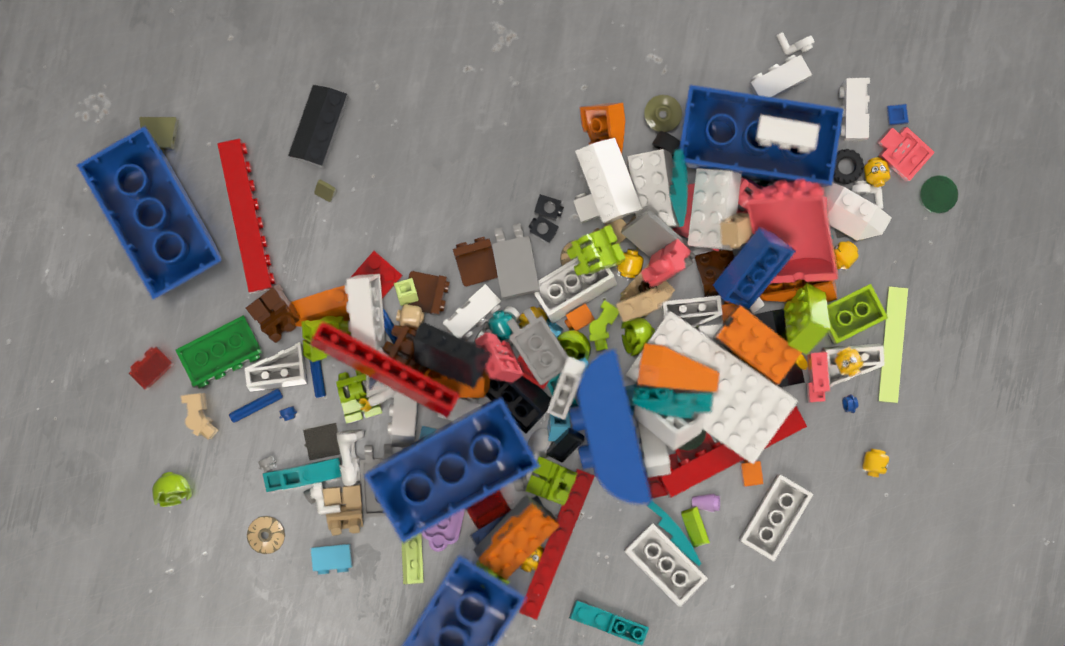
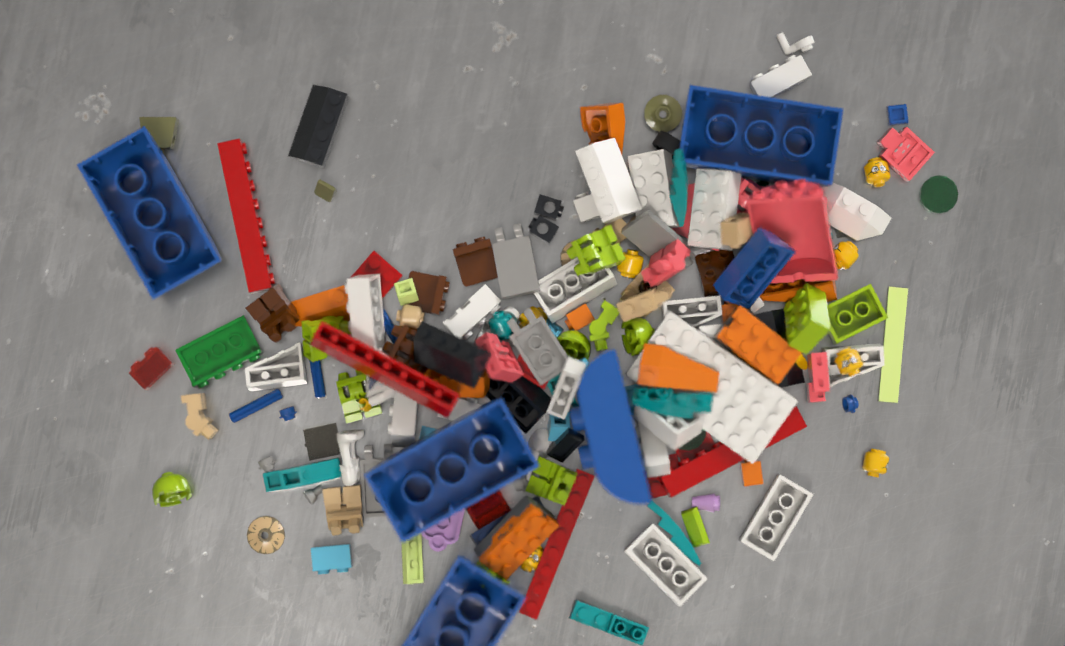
(317, 493): white plate -> none
(787, 134): white brick -> none
(855, 112): white wedge -> none
(858, 166): black tyre -> none
(862, 188): white plate -> none

